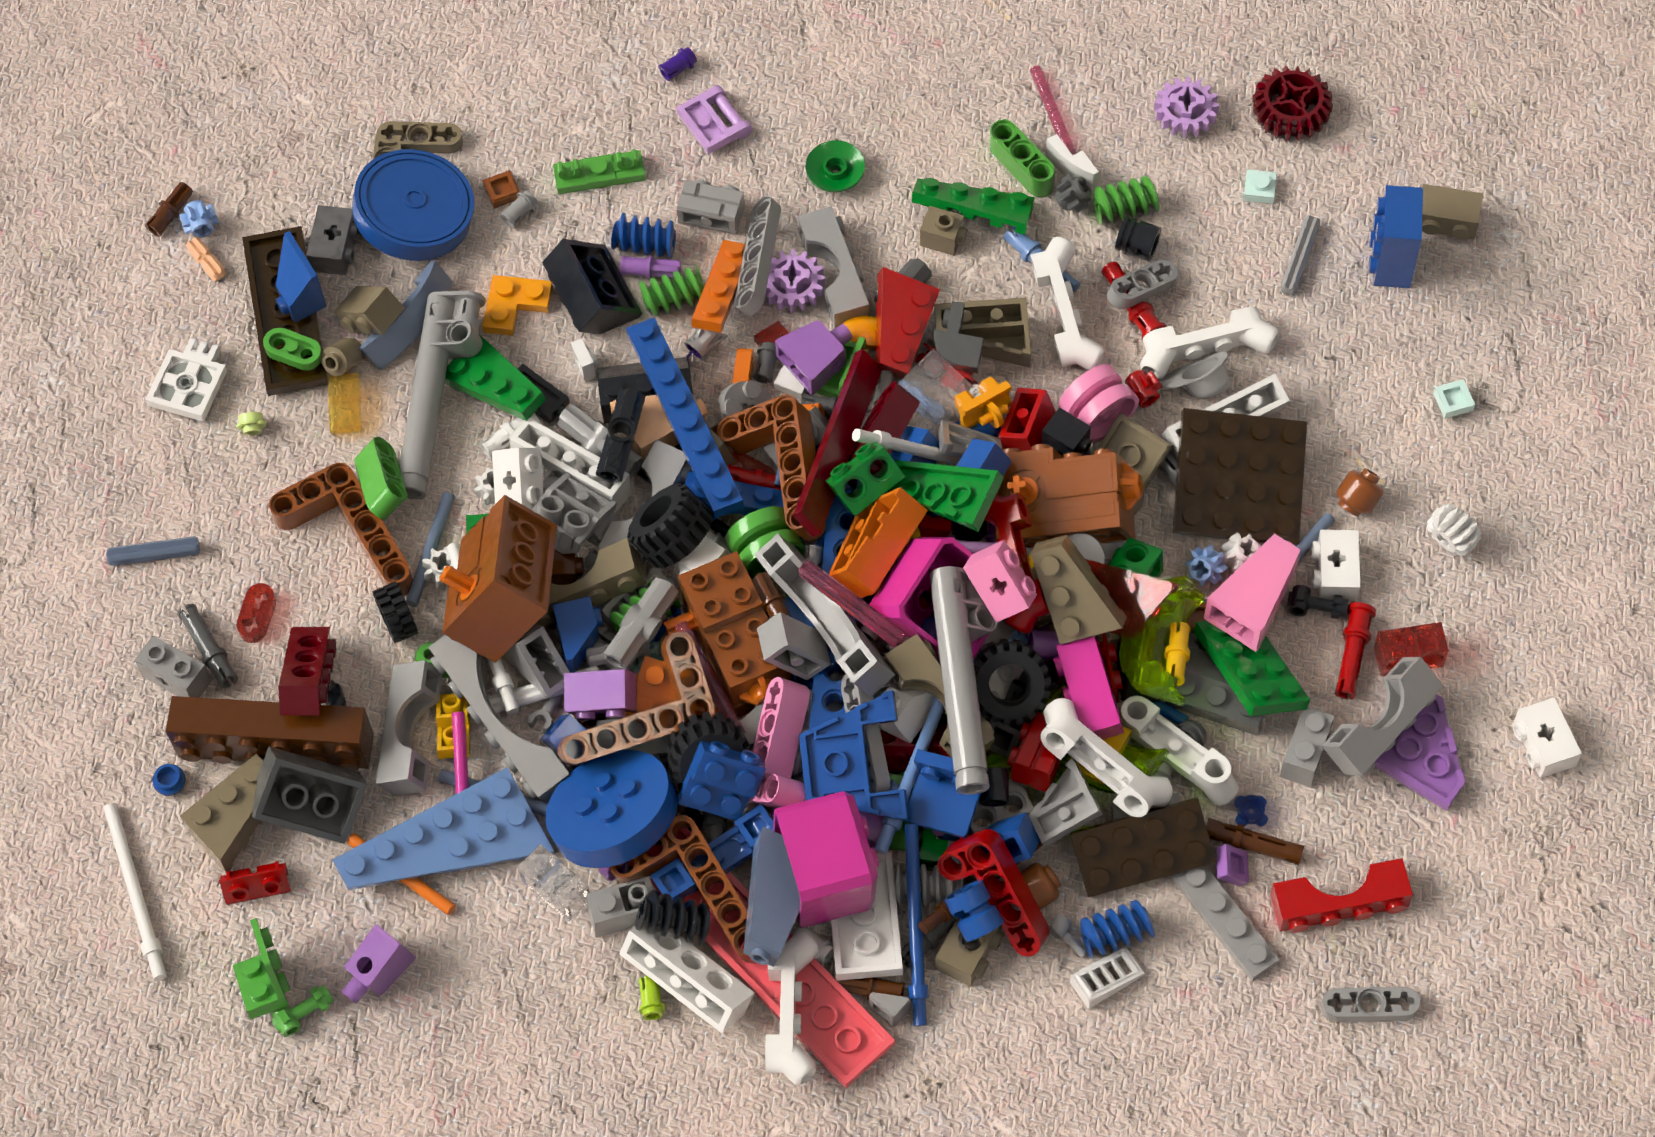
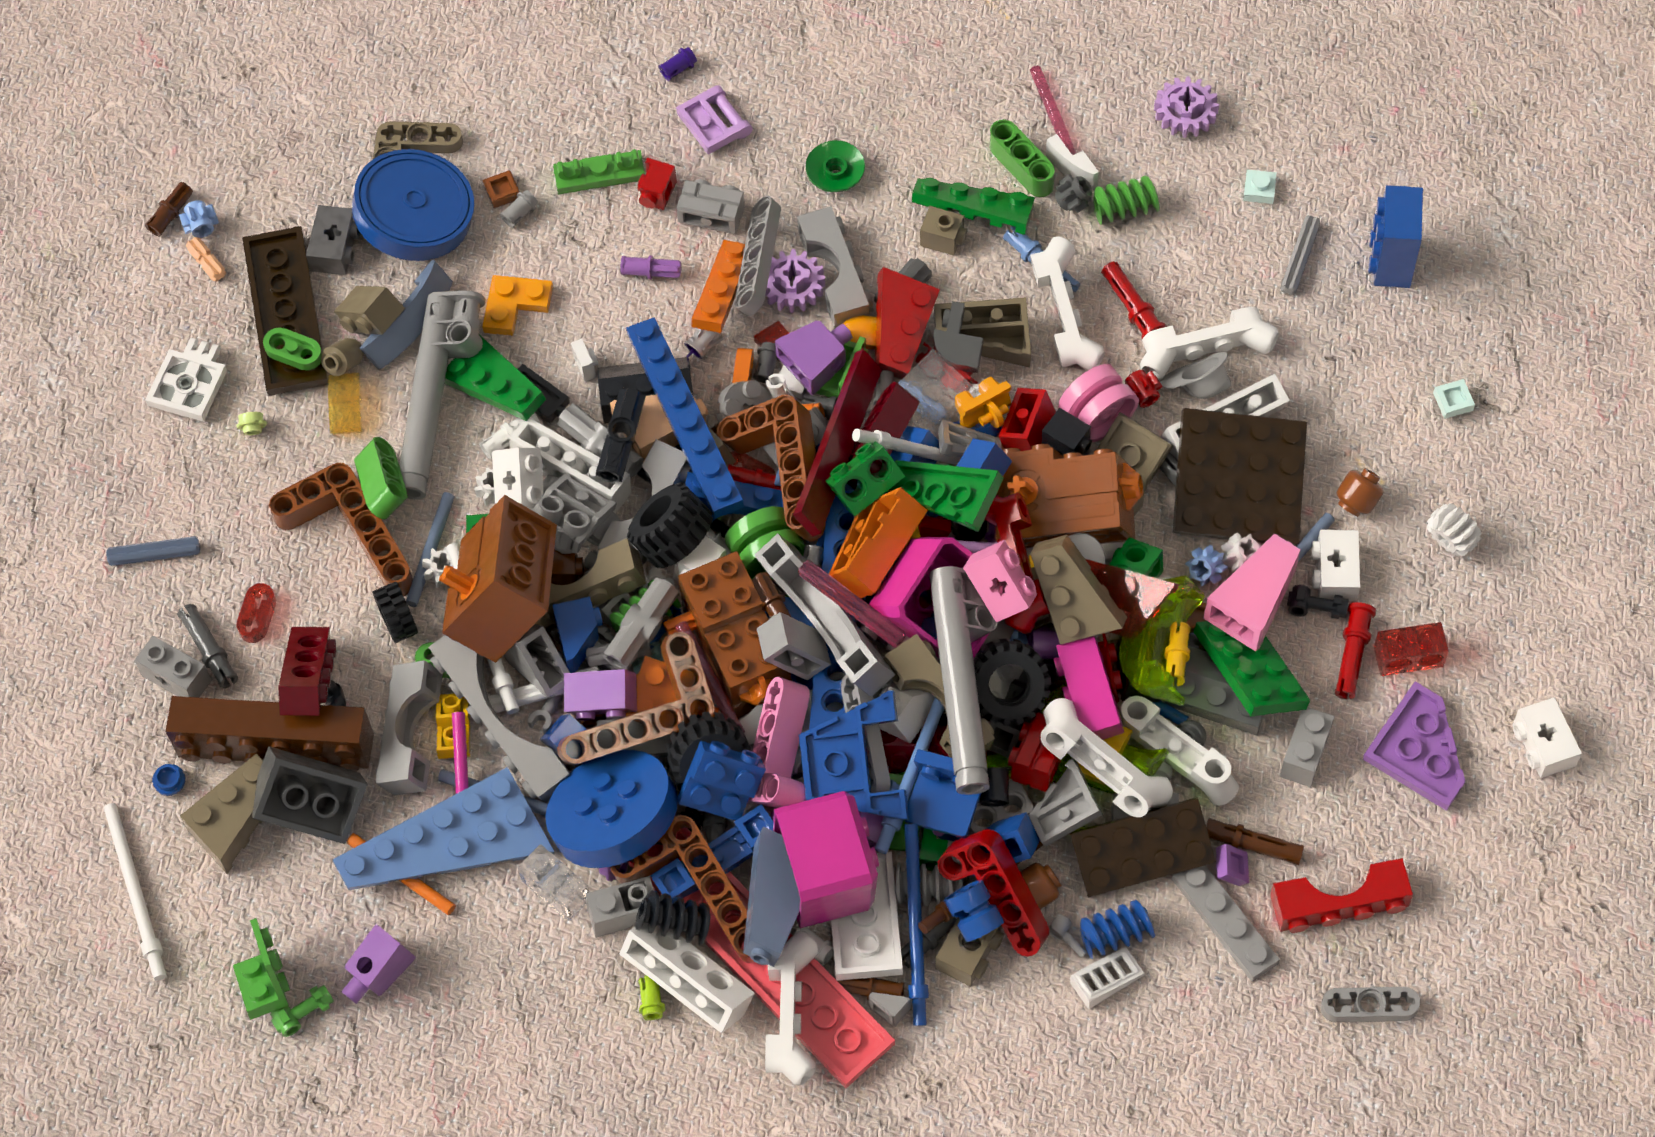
(245, 886): red hinge -> none
(297, 282): blue slope -> none
(591, 286): black slope -> none
(644, 236): blue piece -> none
(656, 184): none -> red brick
(672, 291): bright green piece -> none
(777, 385): none -> white pin
(1117, 292): light grey beam -> none
(1138, 238): black piece -> none
(1253, 802): clear blue plate -> none
(1288, 112): dark red gear -> none
(1408, 690): light grey arch -> none
(1450, 211): dark tan brick -> none

